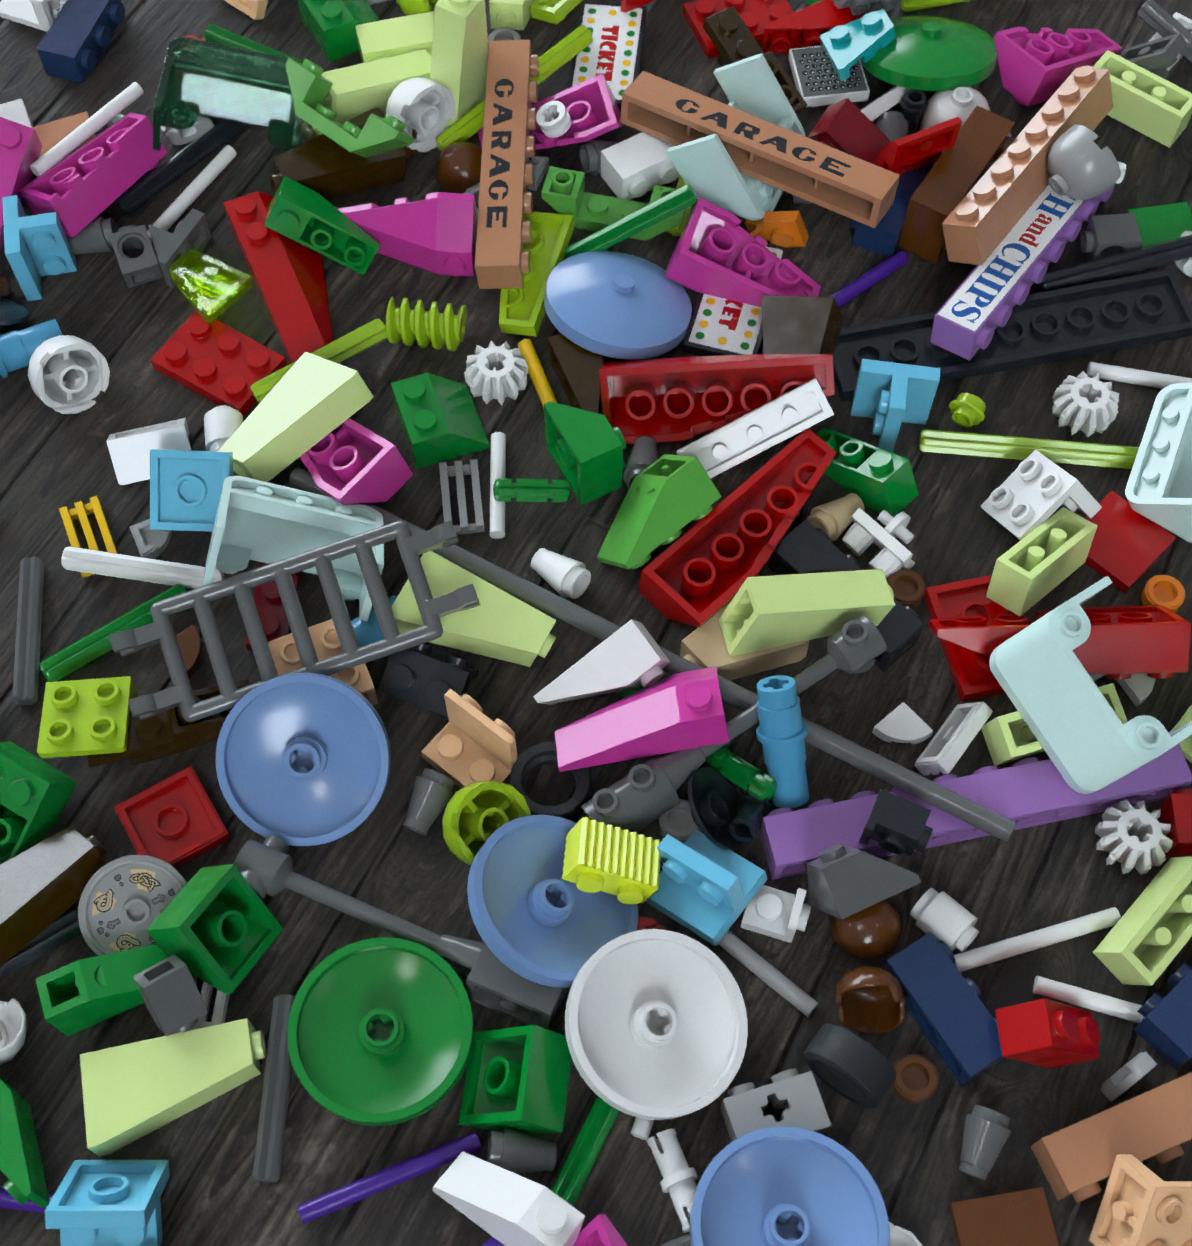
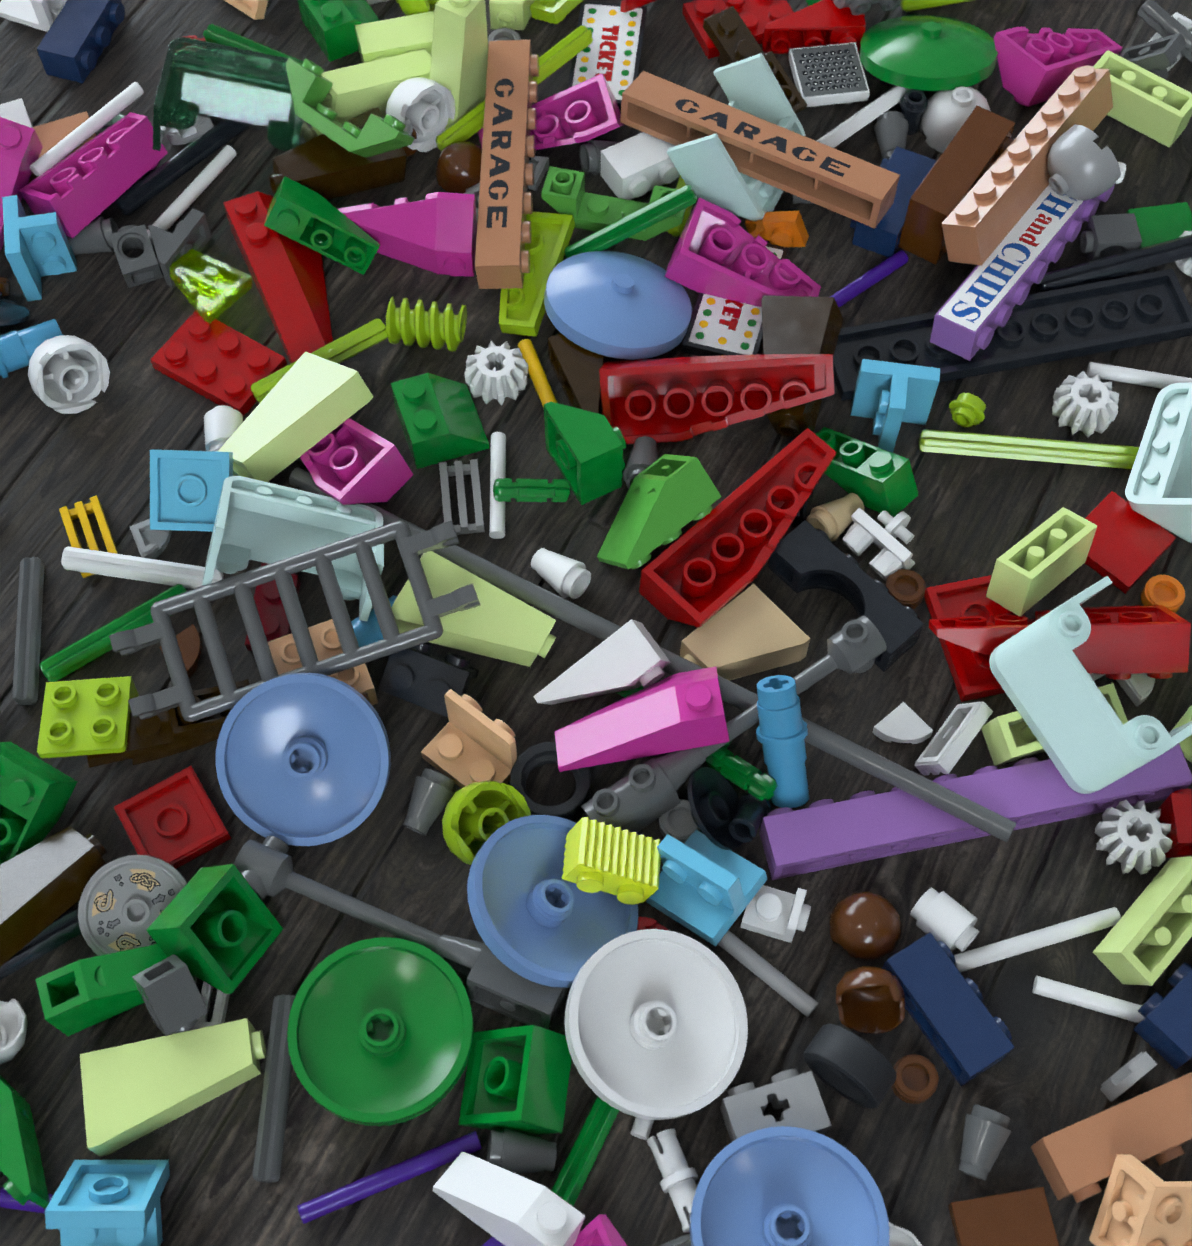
(132, 448): white panel -> none
(558, 125): white bush -> none
(760, 429): white tile -> none
(802, 607): yellowish green slope -> none
(849, 131): dark red brick -> none
(853, 880): dark grey slope -> none
(857, 41): wing -> none
(897, 825): black brick -> none
(919, 148): red slope -> none
(1035, 494): white bracket -> none
(1047, 1033): red brick -> none

